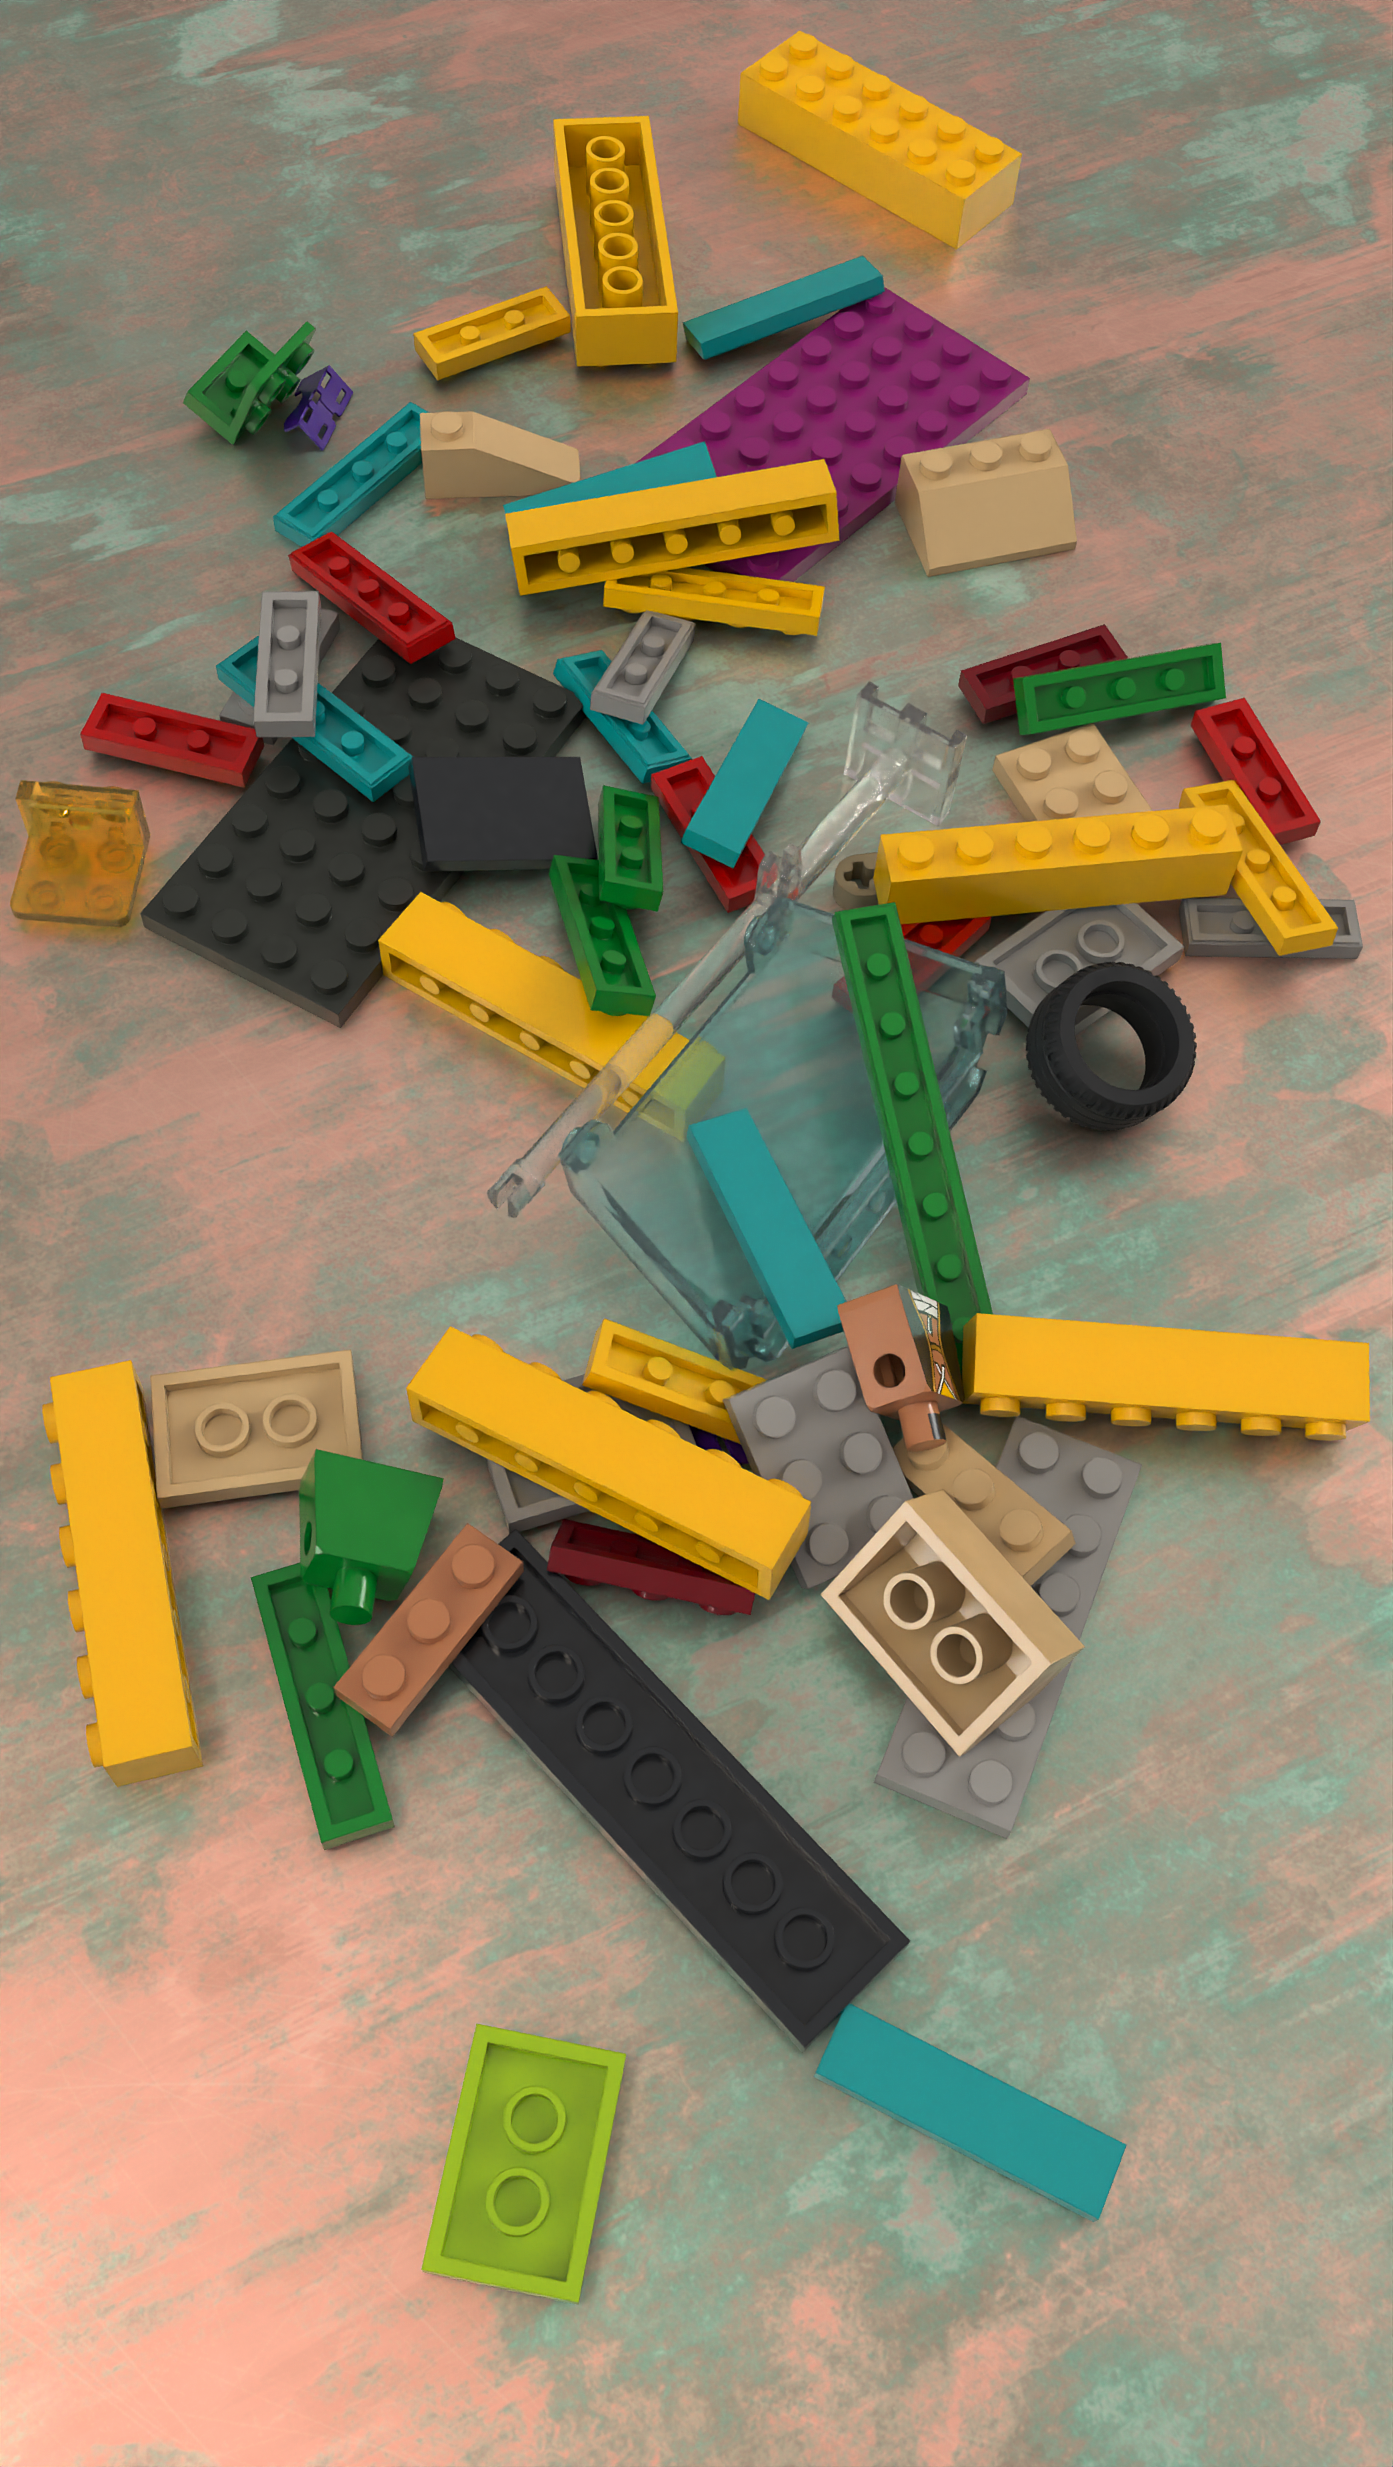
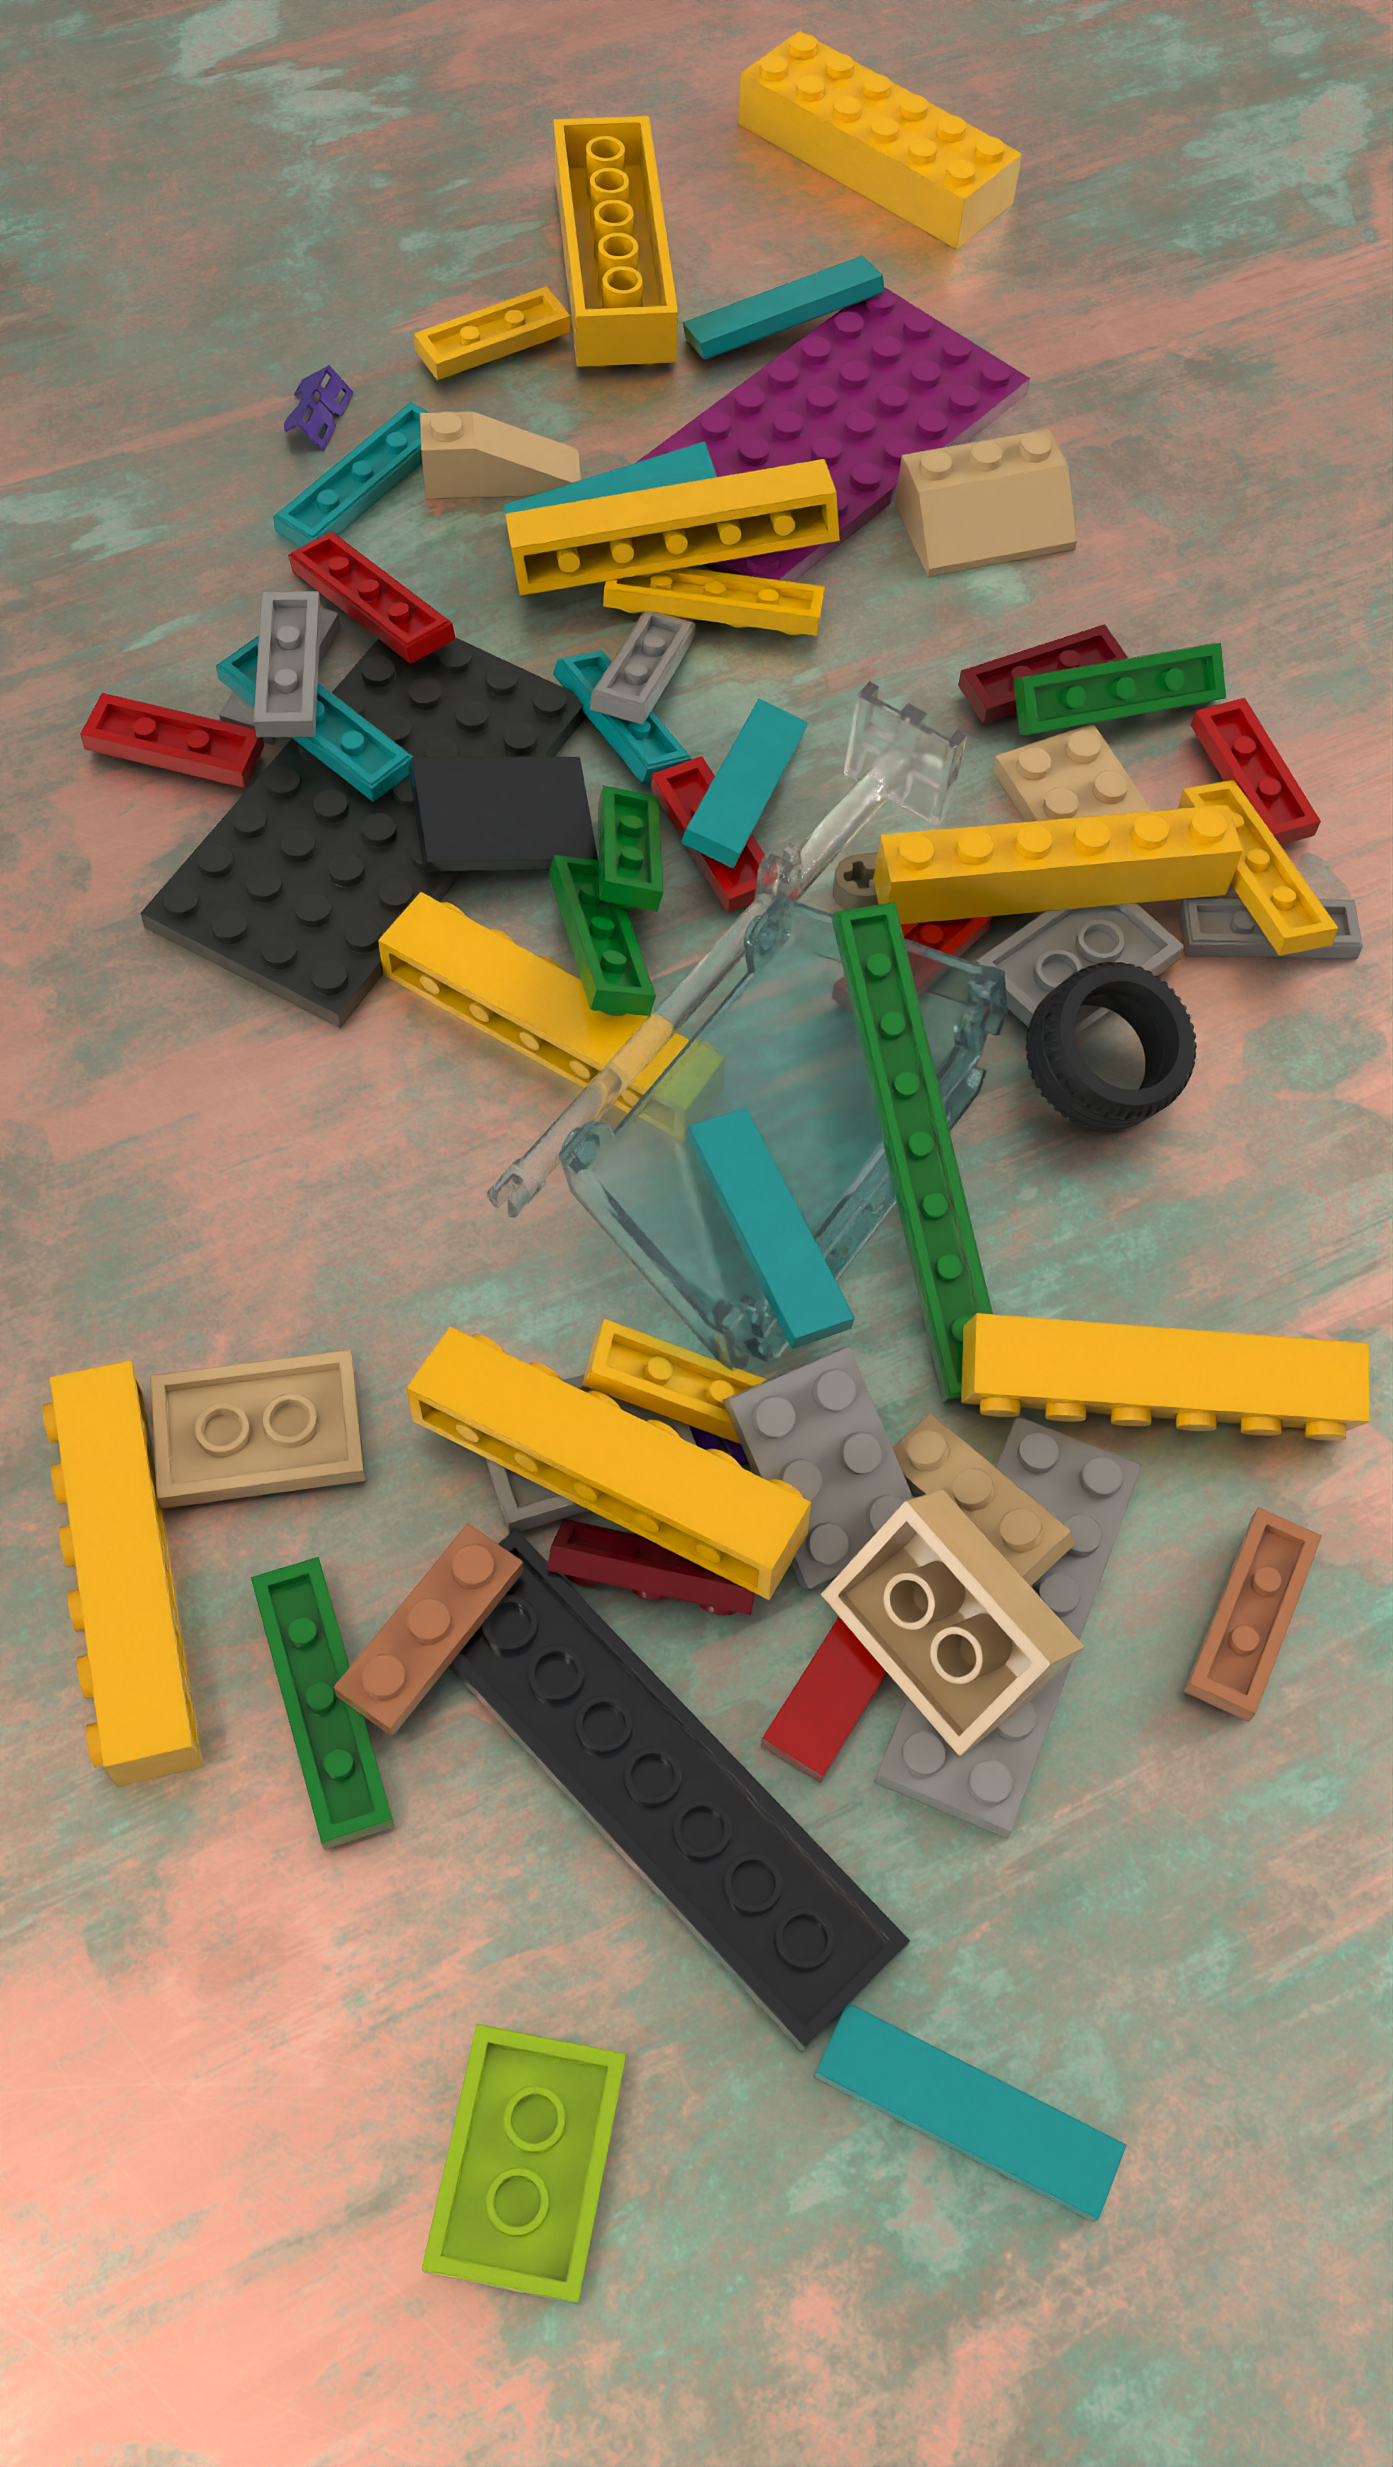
(79, 853): clear yellow bracket -> none
(246, 382): green bracket -> none
(362, 1530): green torso -> none
(825, 1703): none -> red tile
(905, 1360): nougat torso -> none
(1253, 1614): none -> nougat plate

